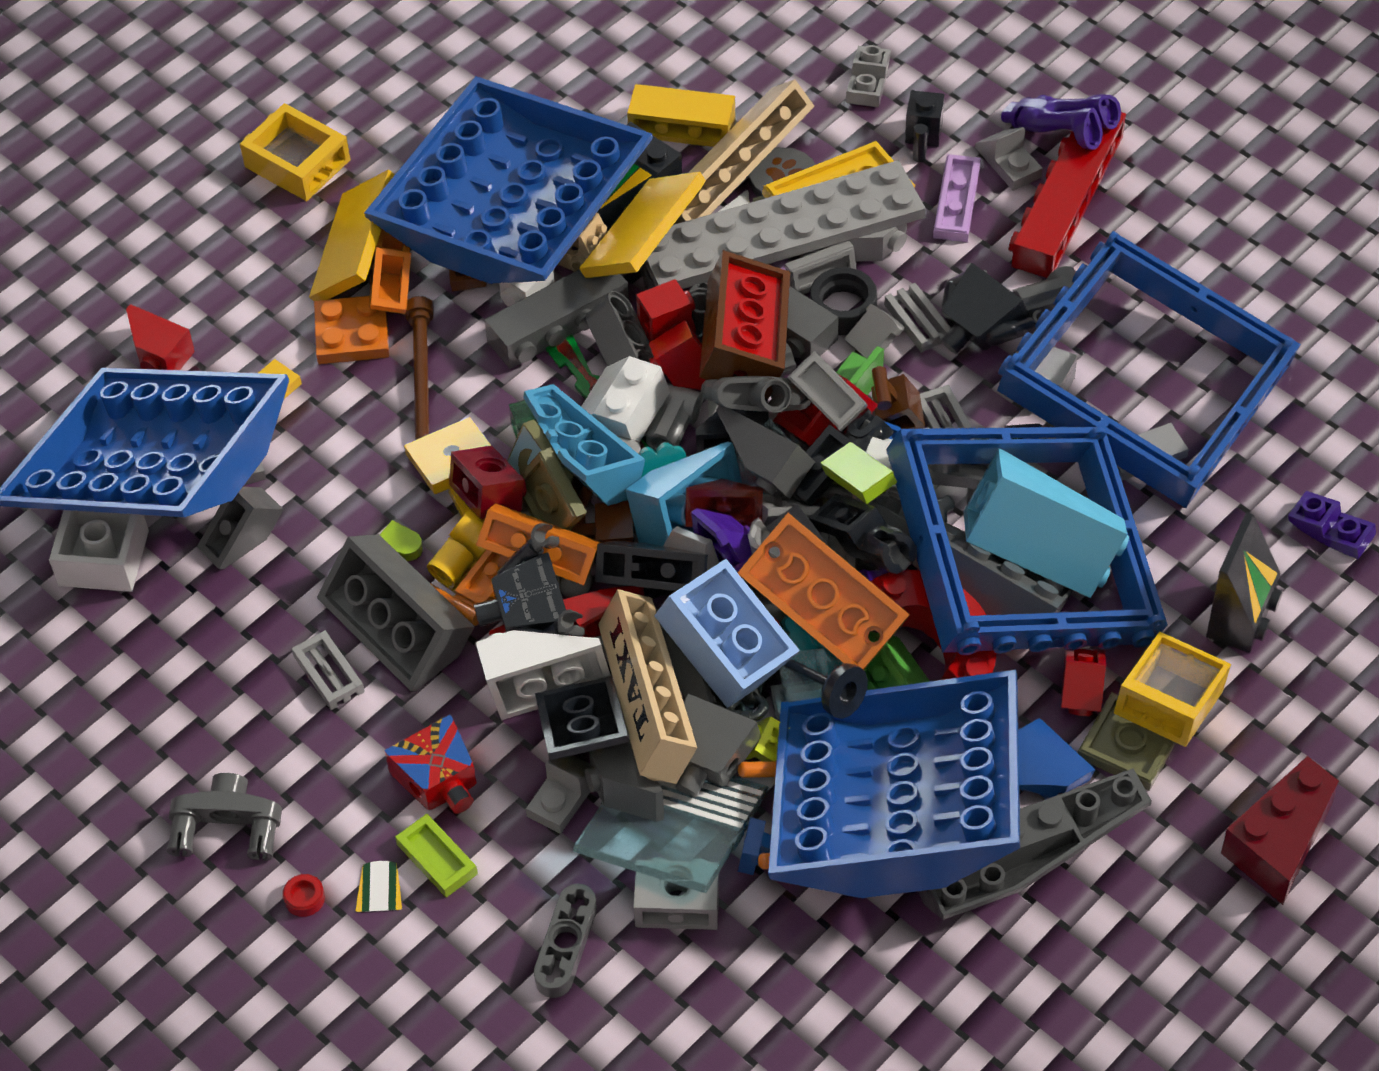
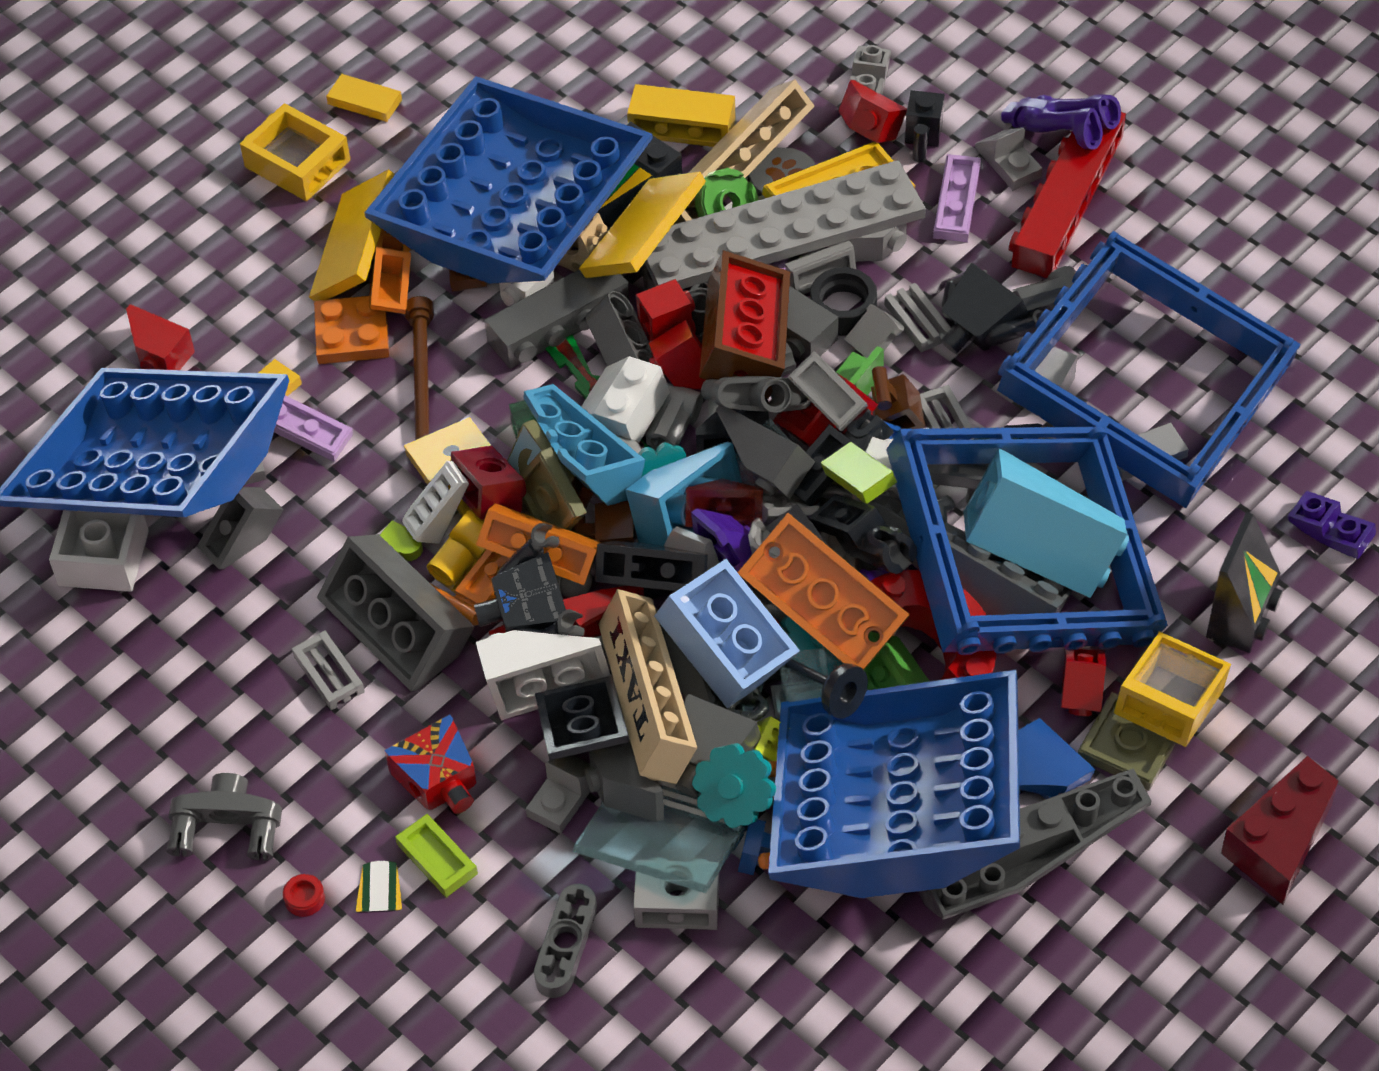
(312, 429): none -> lavender tile
(364, 97): none -> yellow tile
(436, 505): none -> white slope
(722, 182): none -> bright green tile
(734, 785): none -> teal plant
(871, 113): none -> red slope

